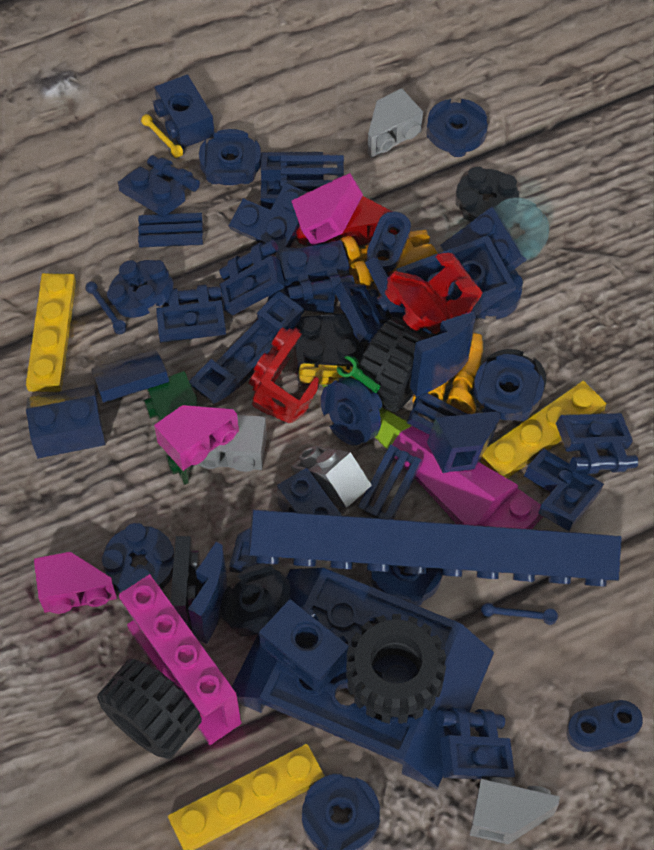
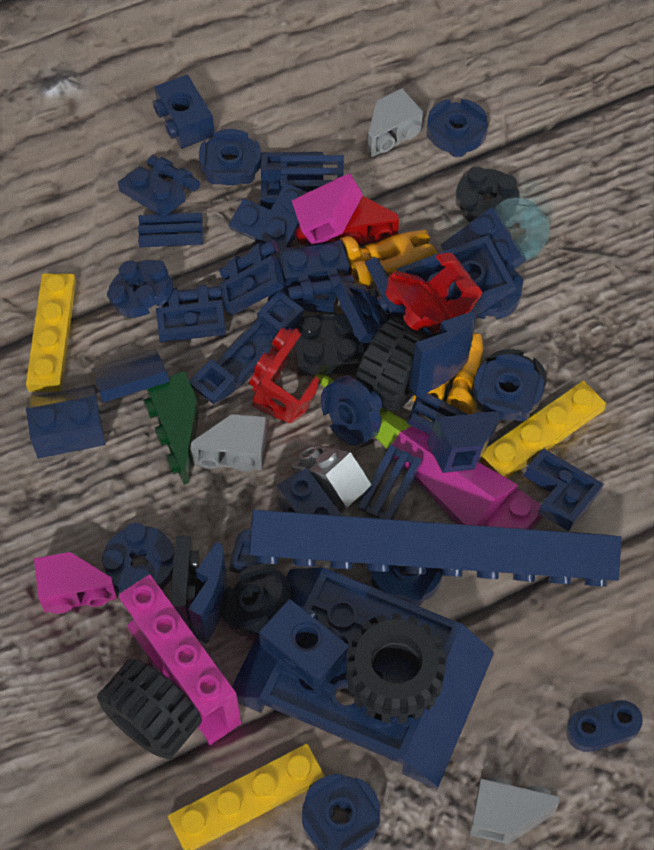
(118, 325): dark blue hinge -> none
(176, 150): yellow hinge -> none
(194, 432): dark pink slope -> none
(325, 373): yellow axle -> none
(358, 374): green hand -> none
(386, 243): dark blue plate -> none
(470, 755): dark blue plate -> none
(549, 616): dark blue hinge -> none
(593, 433): dark blue plate -> none

